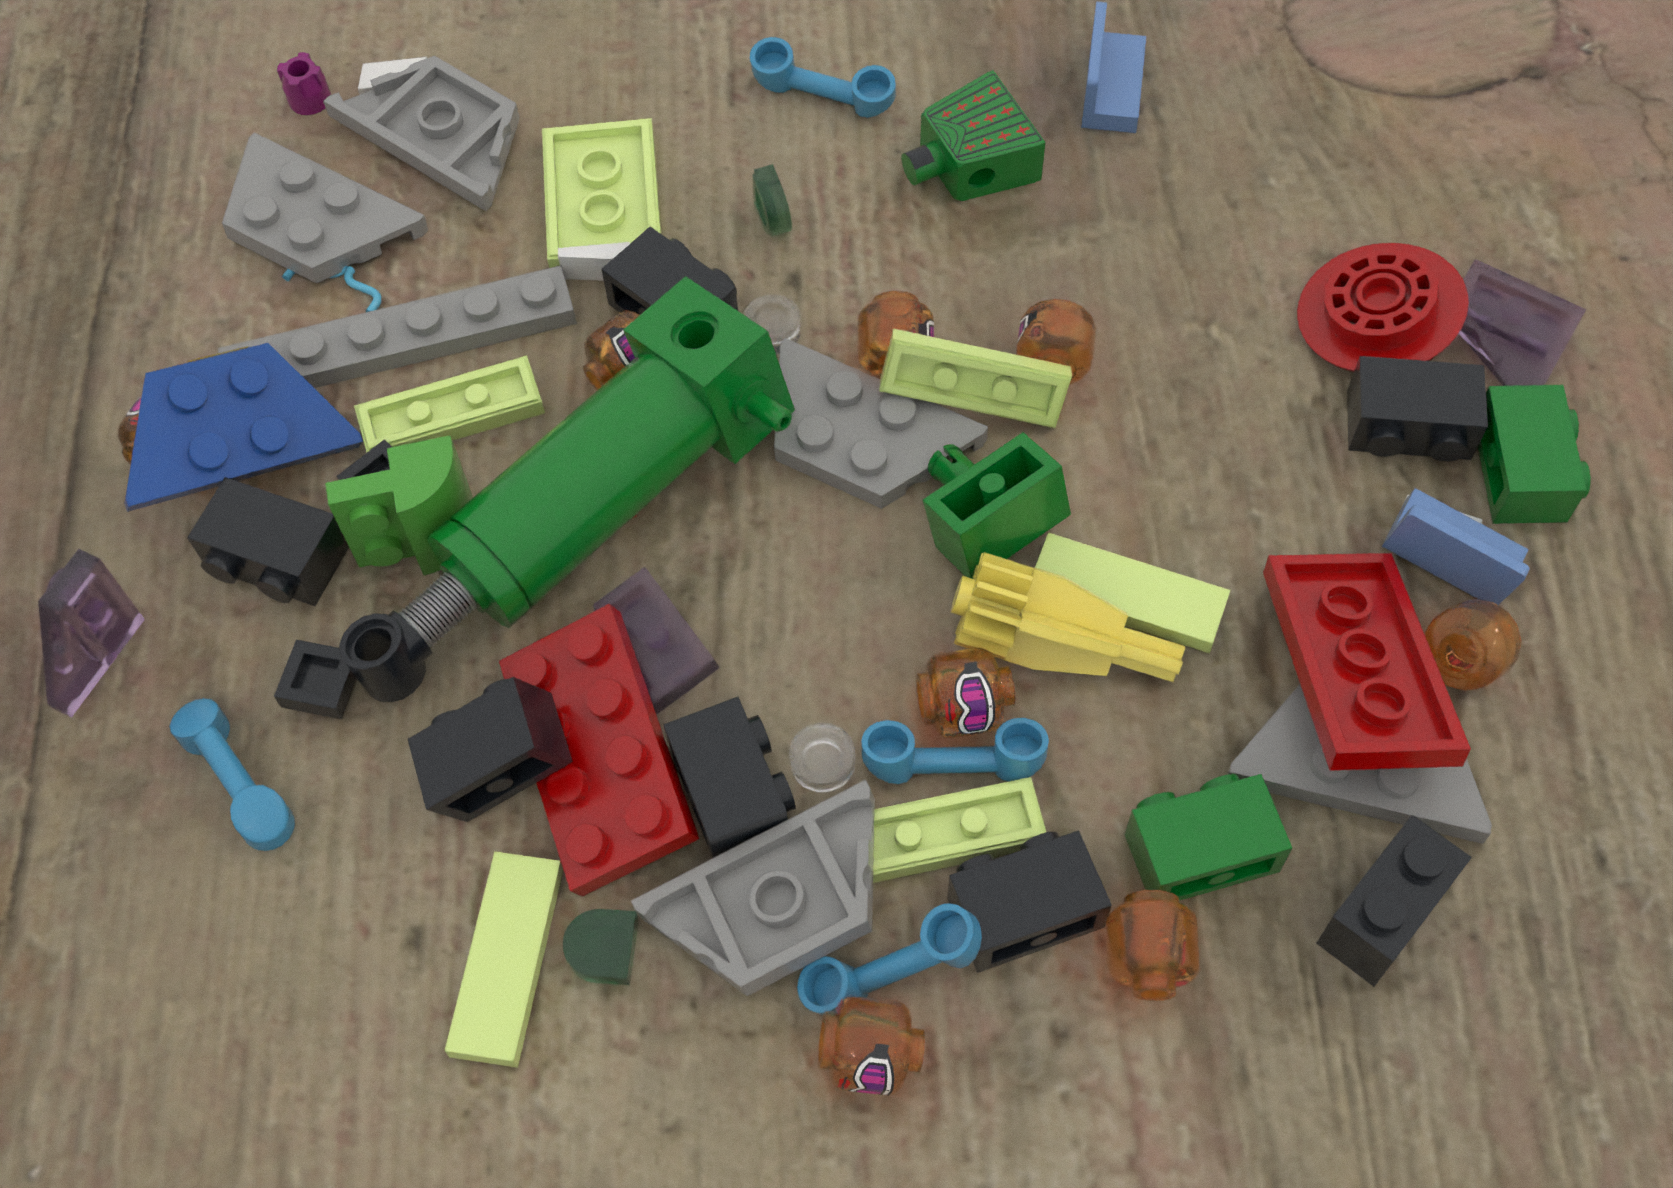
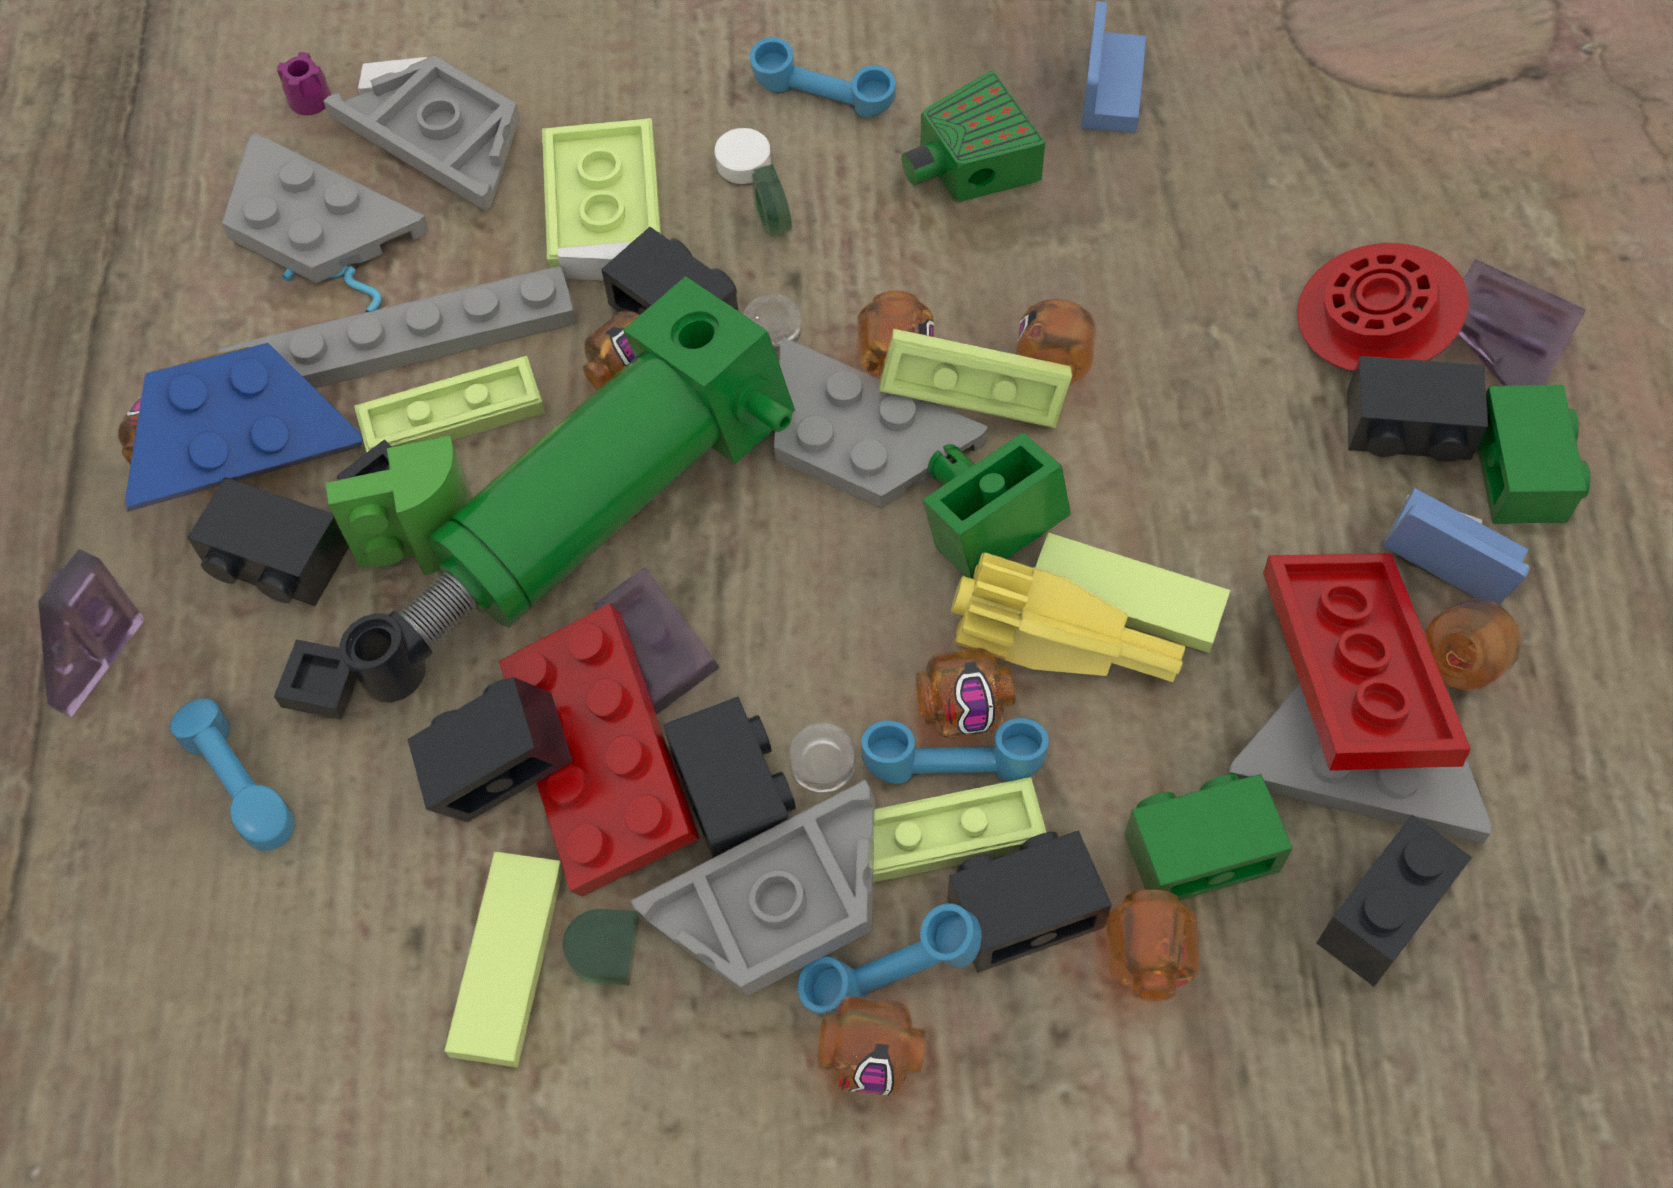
(740, 153): none -> white tile

